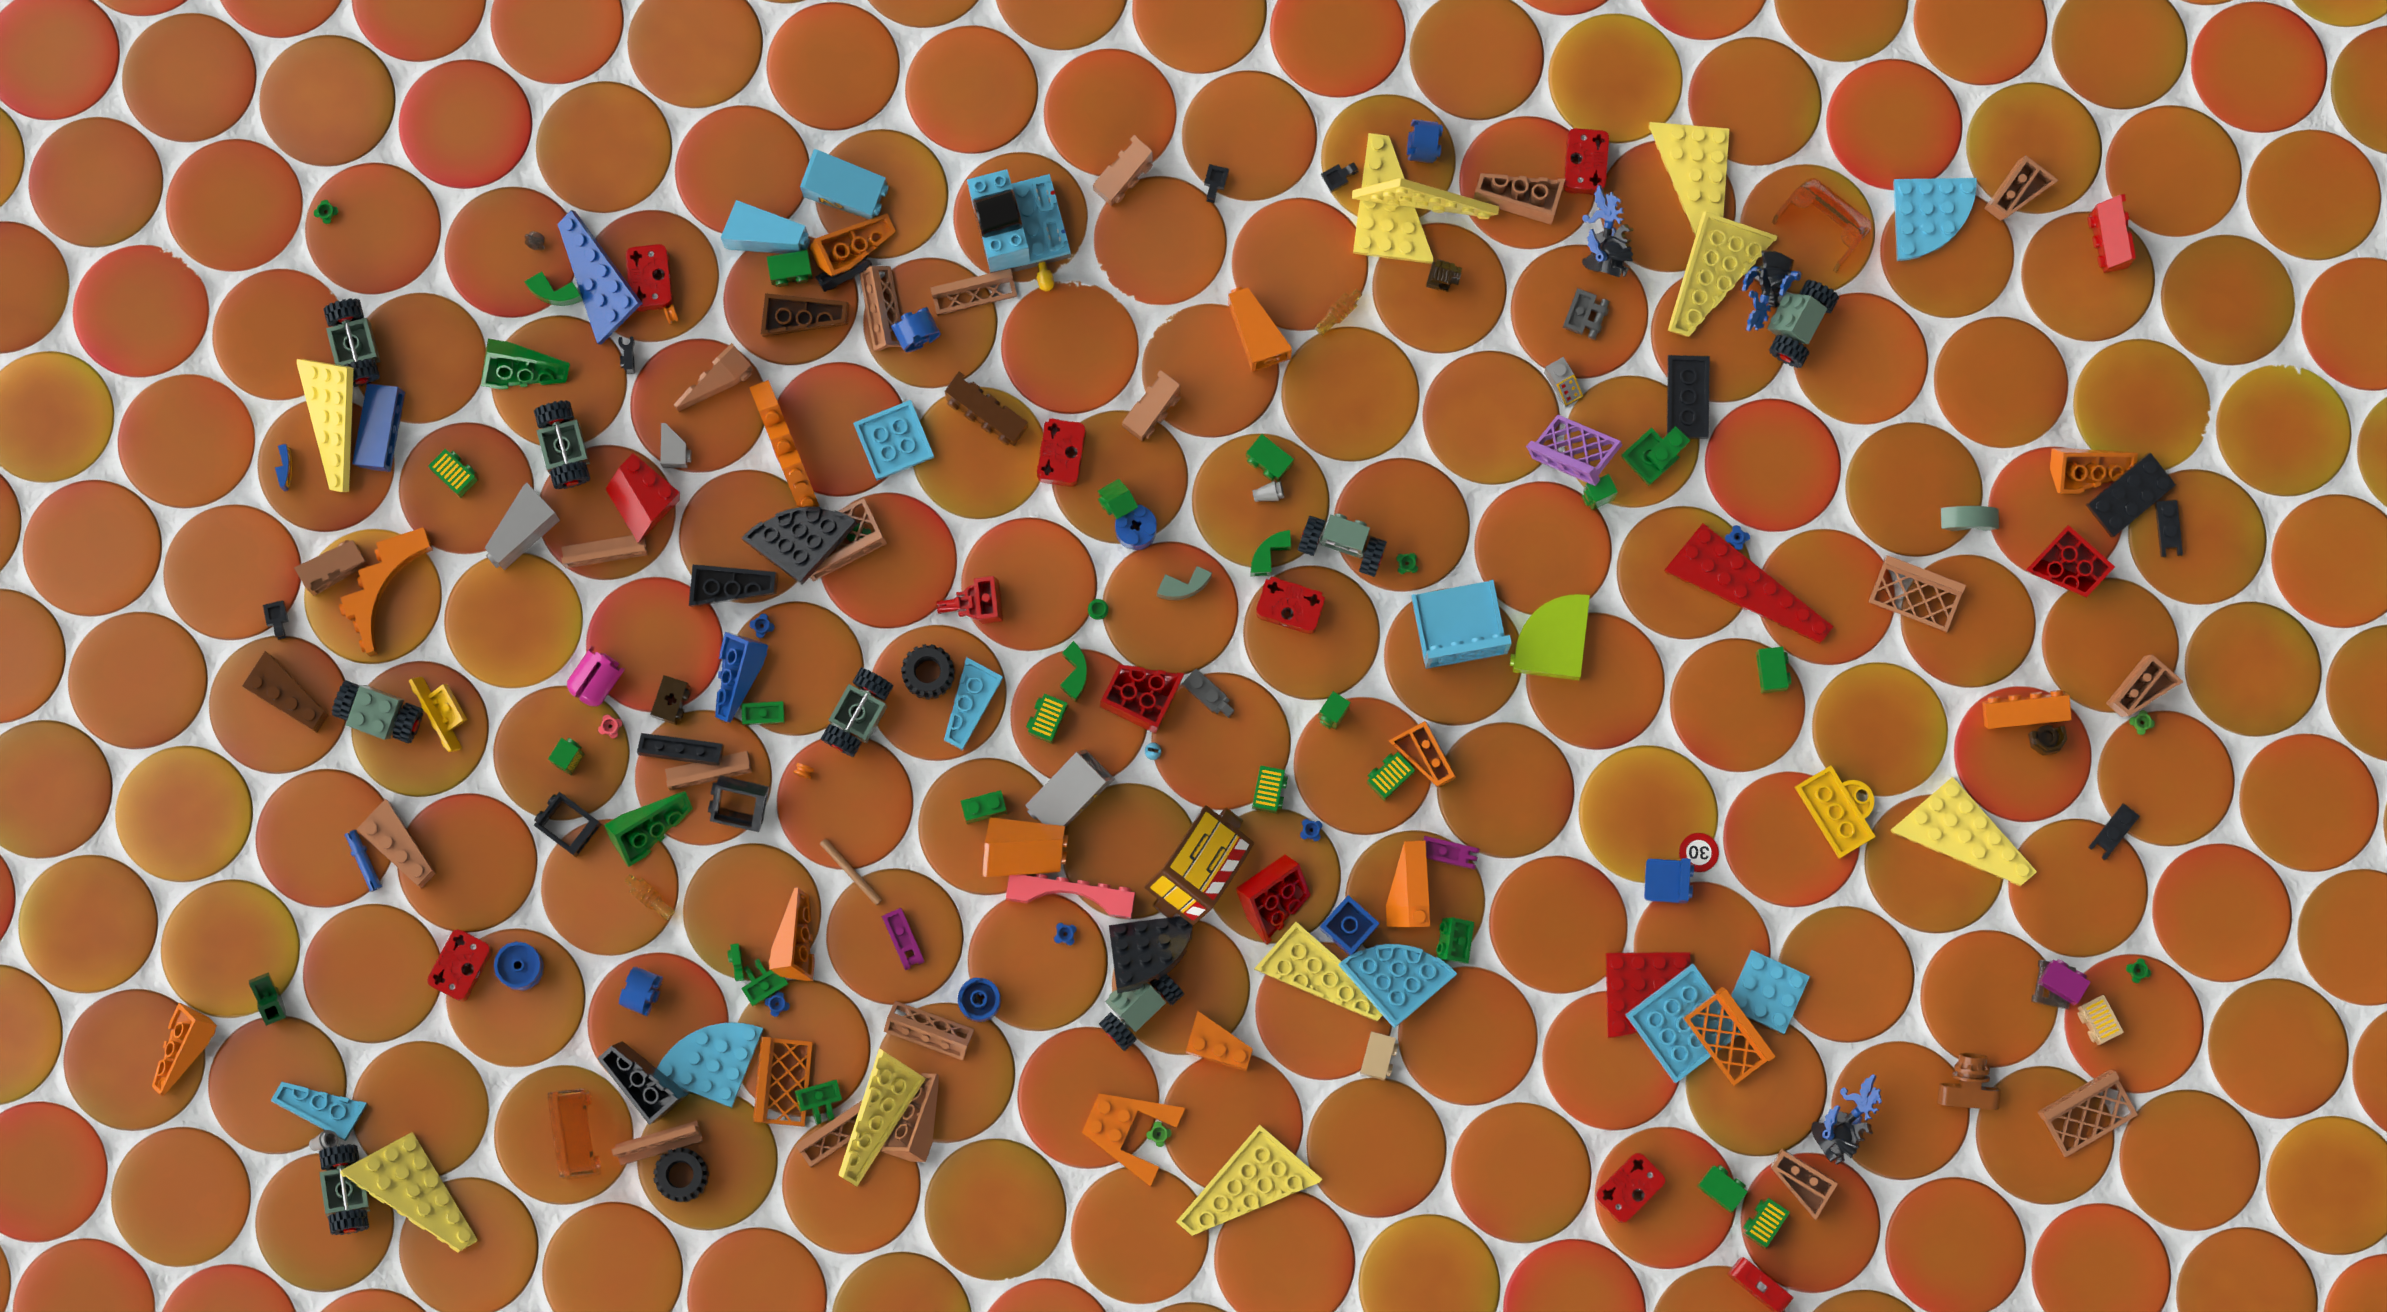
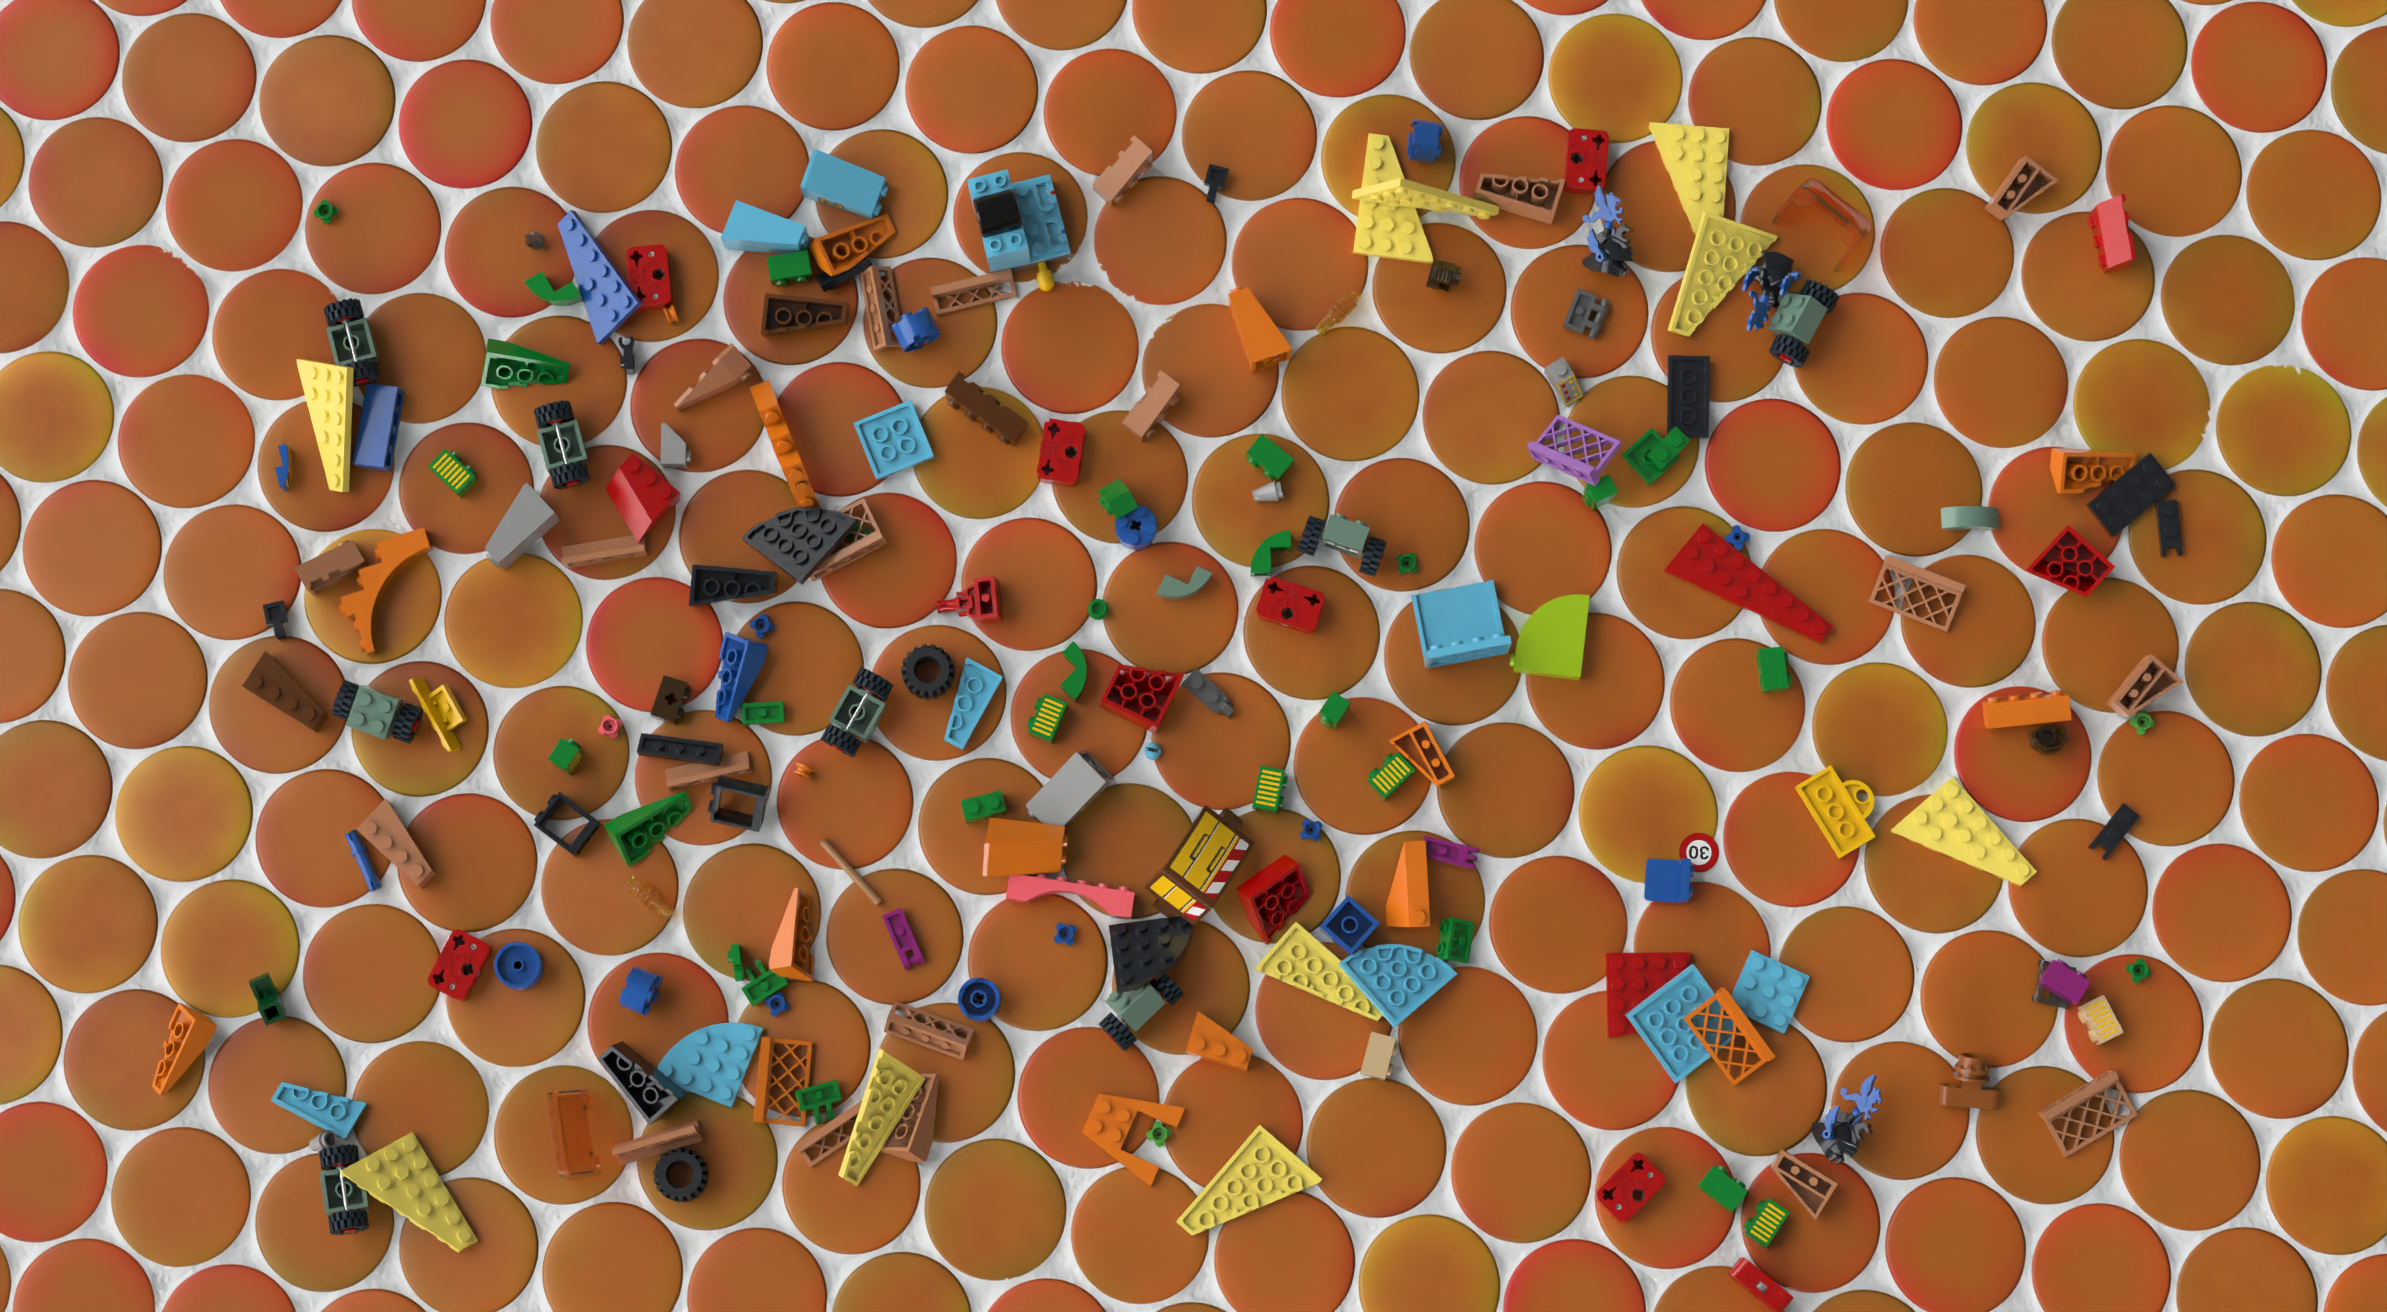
(594, 677): dark pink cylinder -> none
(1337, 177): black plate -> none
(1930, 213): medium azure plate -> none

